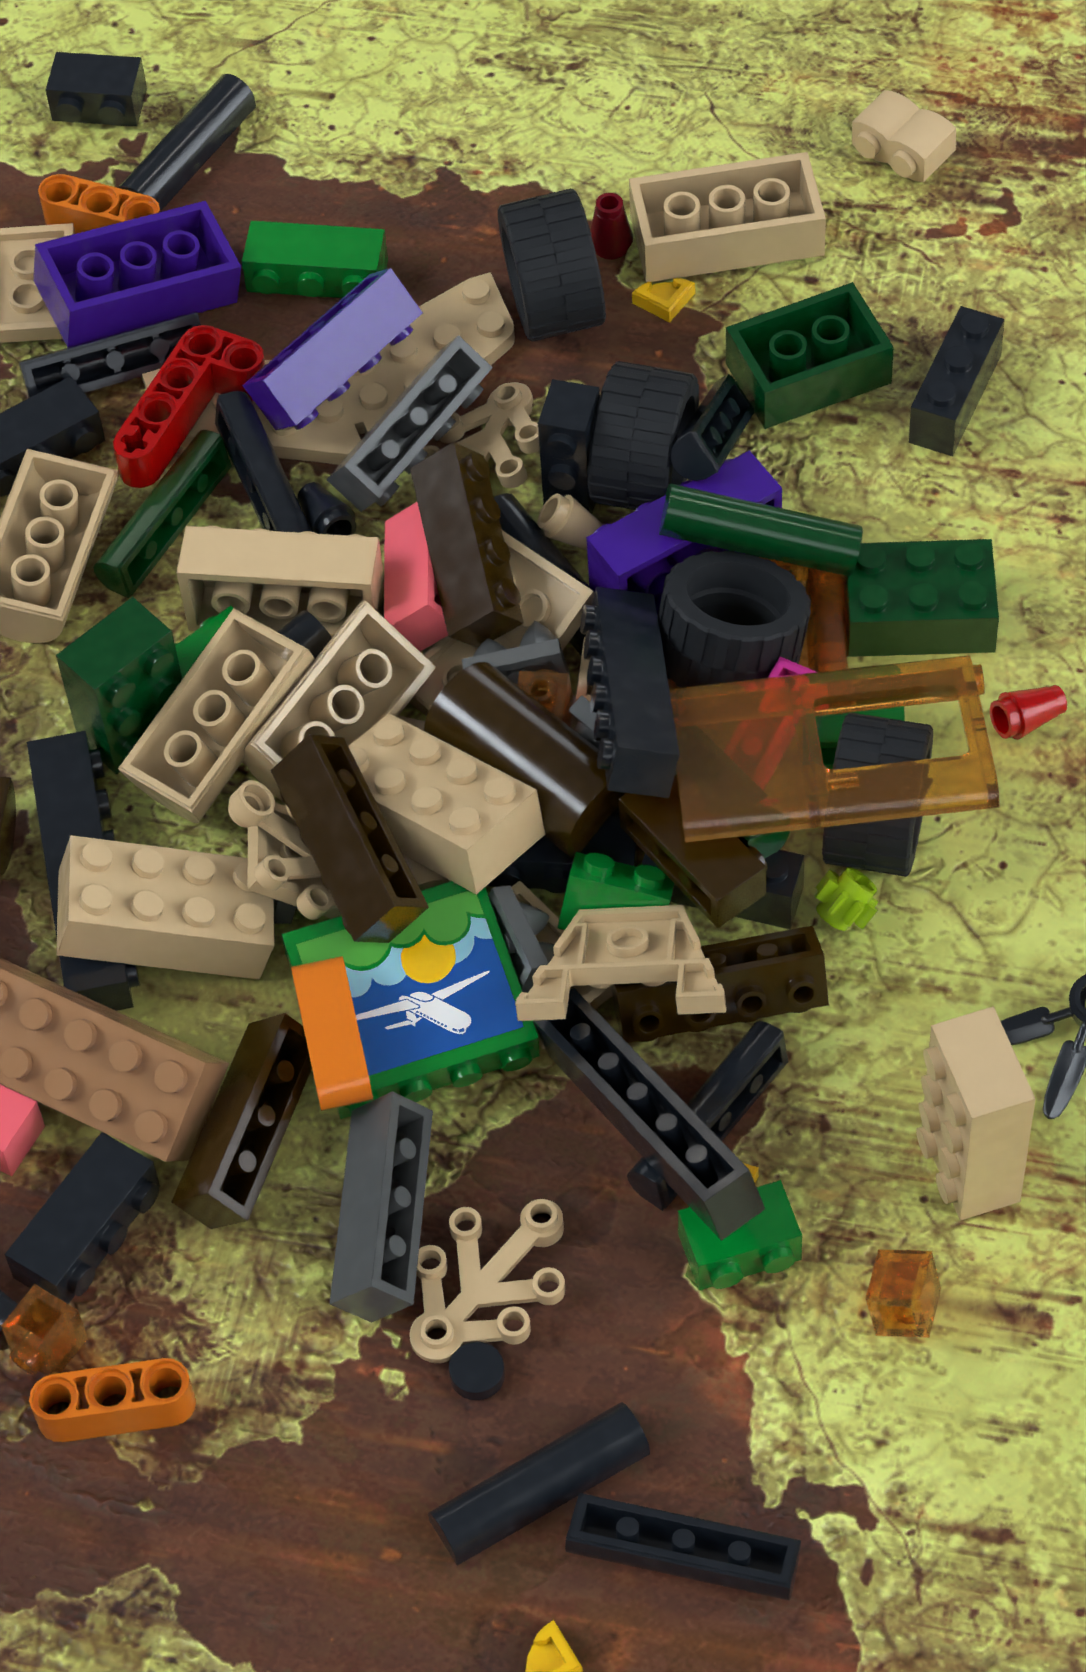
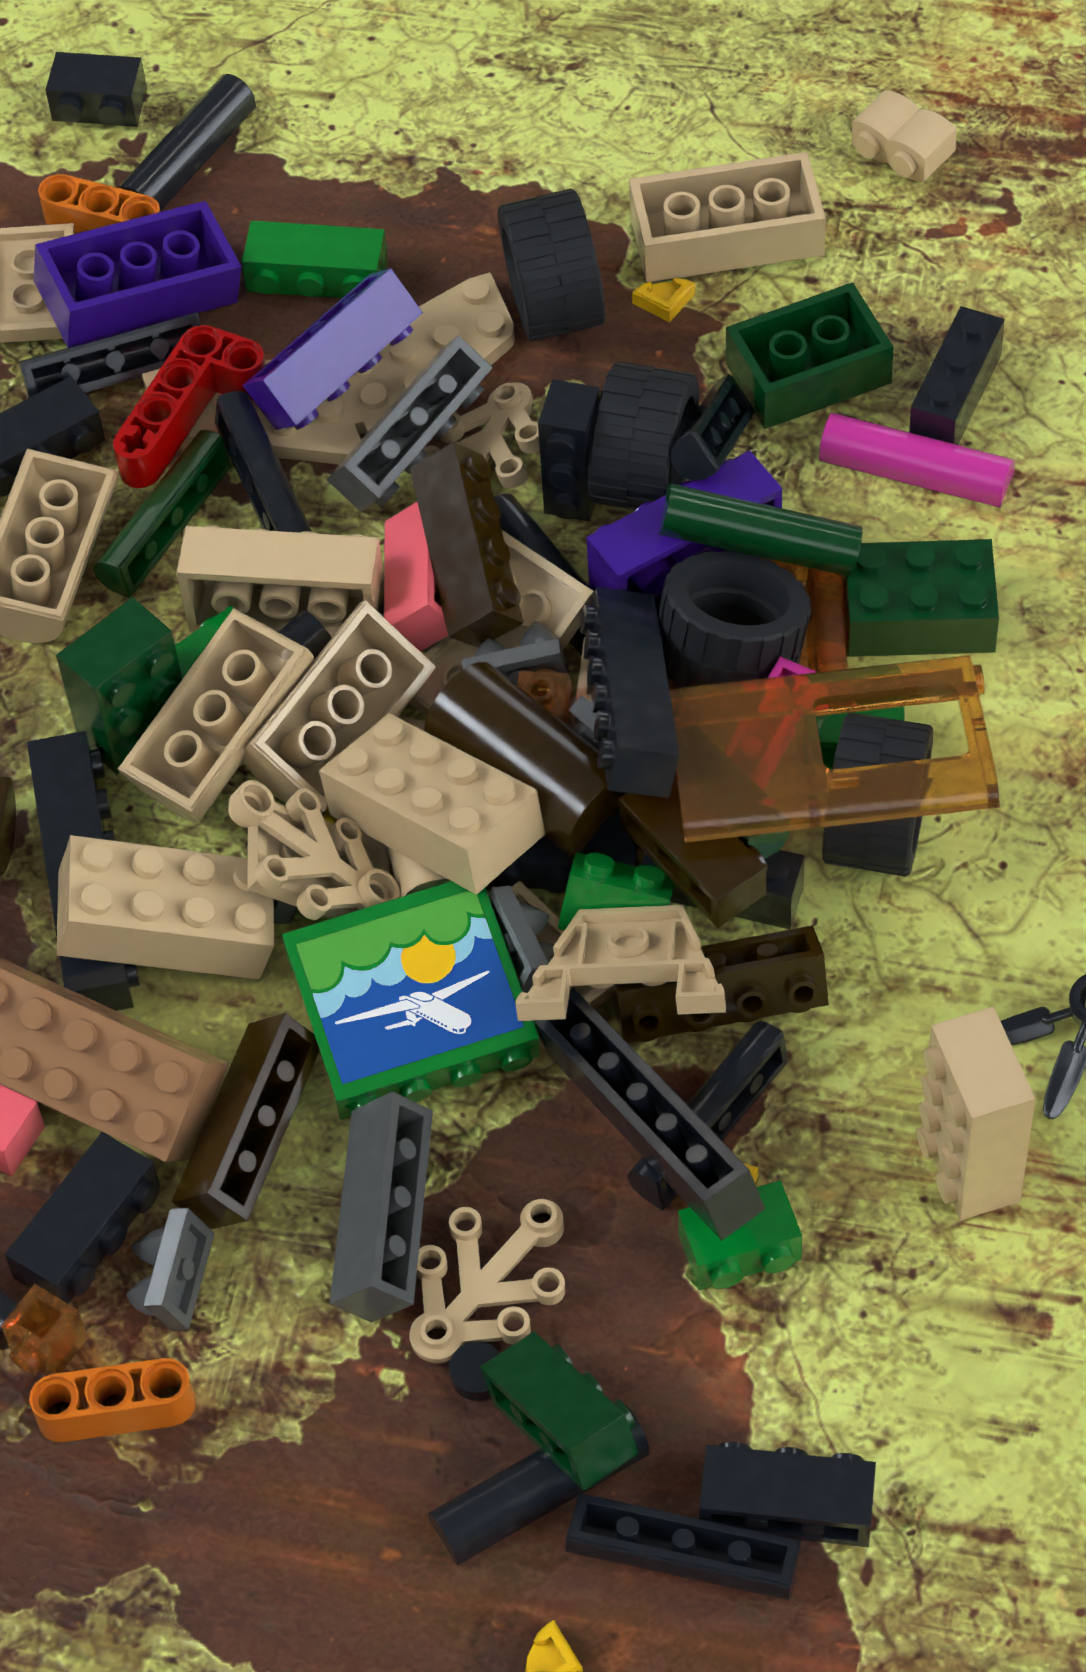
(179, 1263): none -> dark grey tile
(325, 511): black cone -> none
(332, 1033): orange beam -> none
(349, 839): dark brown brick -> none
(561, 1409): none -> dark green brick
(567, 521): tan cone -> none
(610, 227): dark red cone -> none
(789, 1493): none -> black brick
(846, 899): lime gear -> none
(902, 1282): clear orange brick -> none
(916, 459): none -> dark pink brick
(1025, 710): red cone -> none

